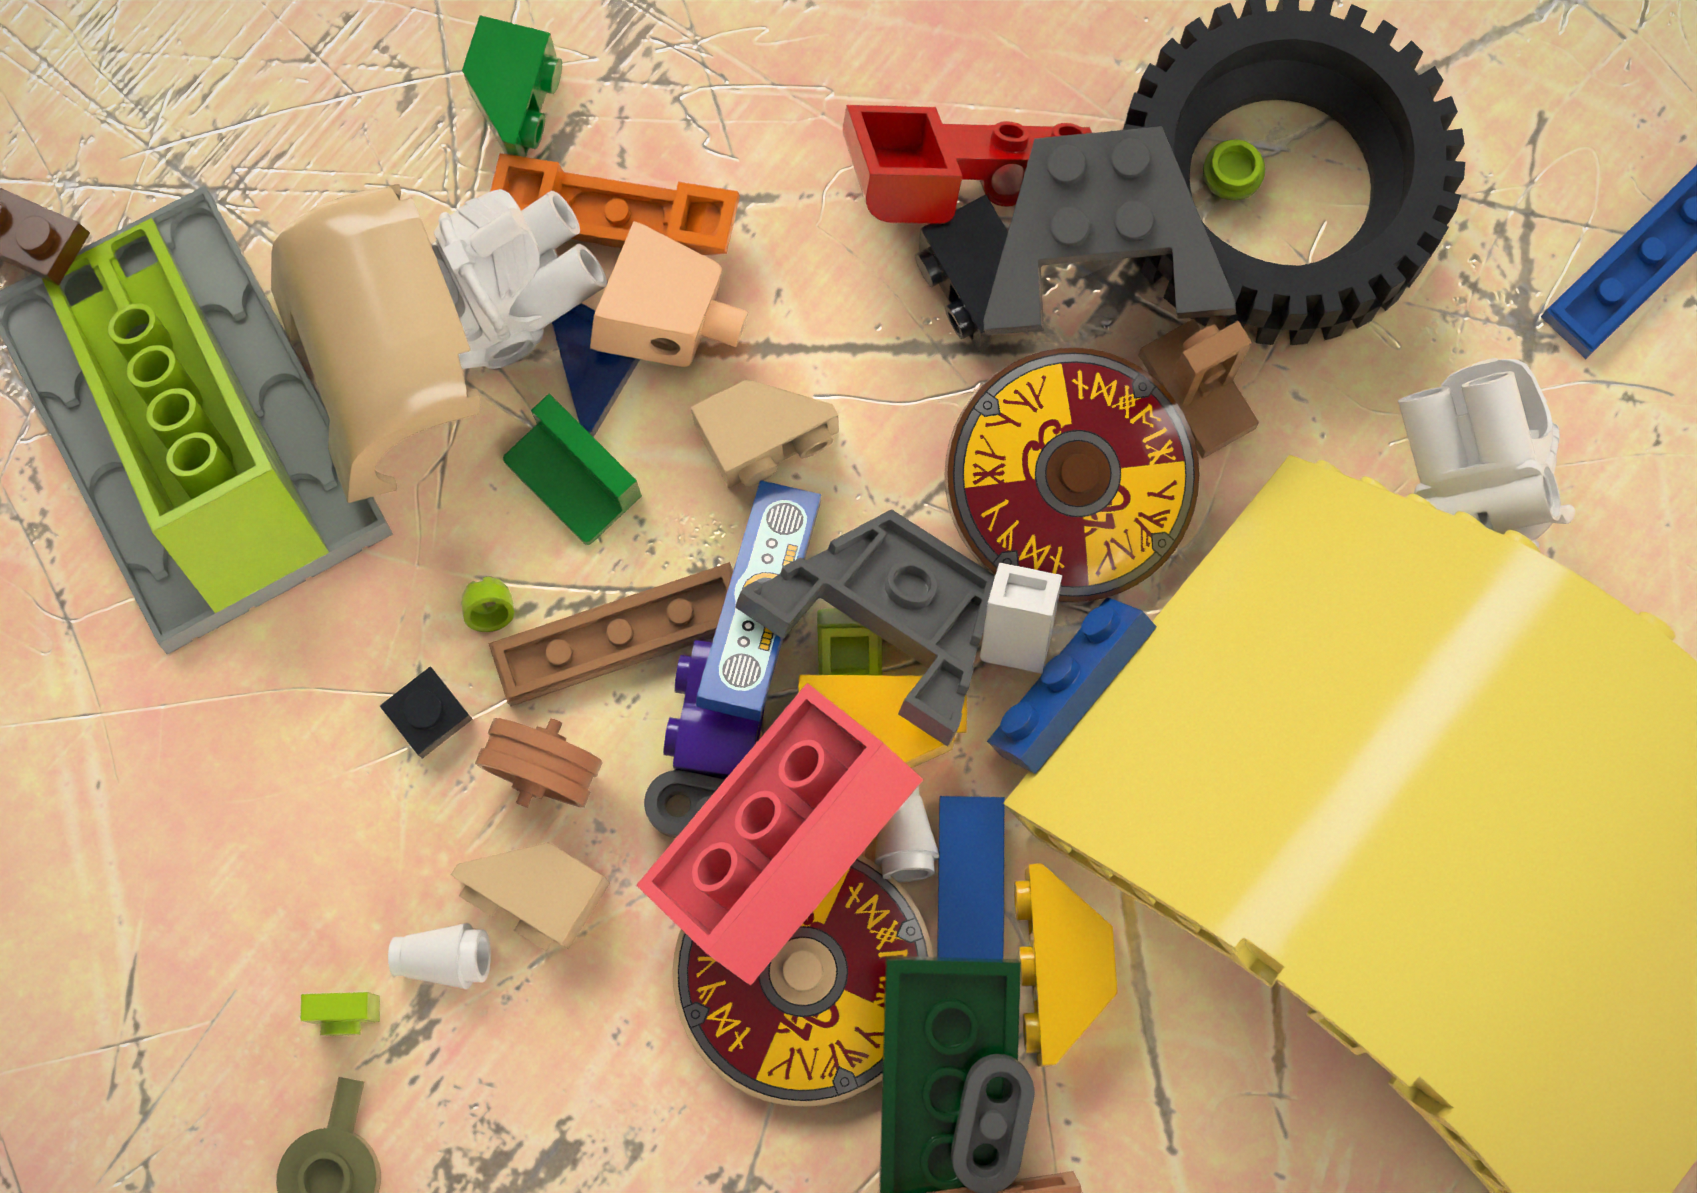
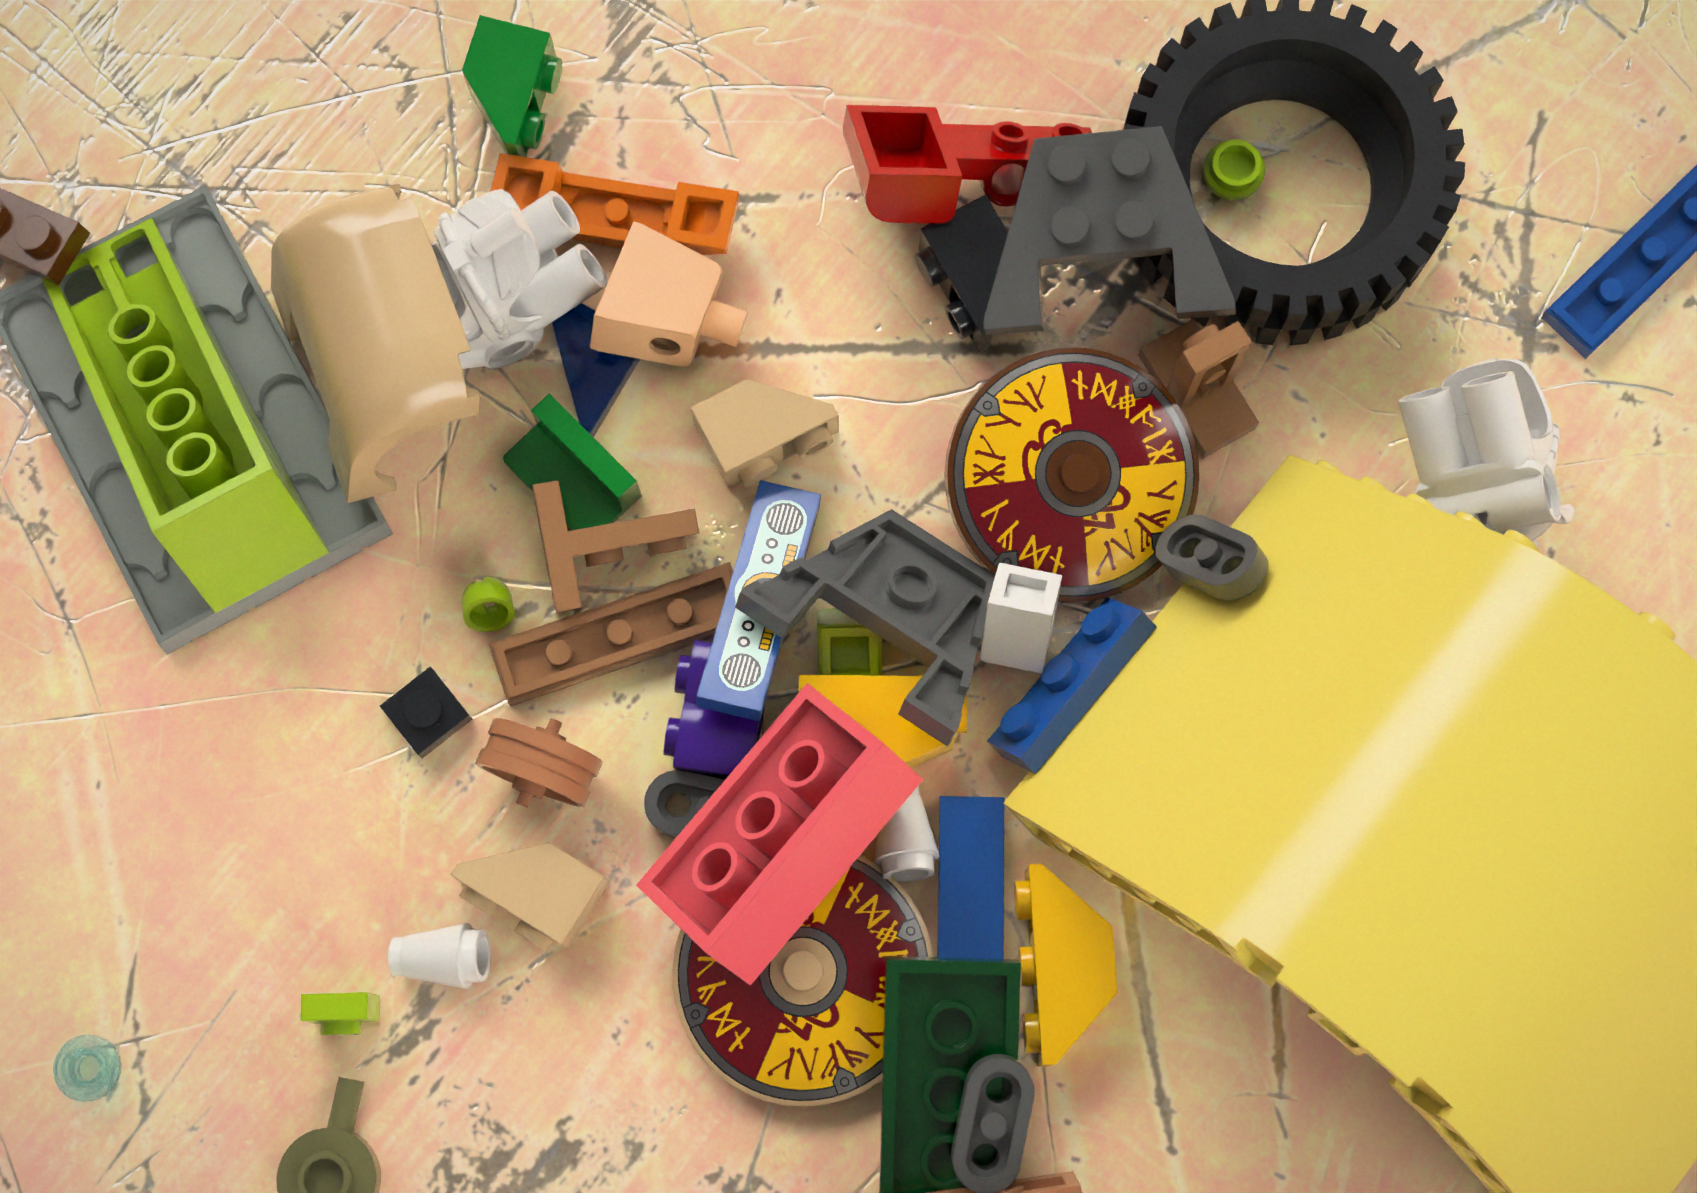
(67, 1068): none -> clear light blue plate
(599, 543): none -> medium nougat bracket
(1212, 557): none -> dark grey plate

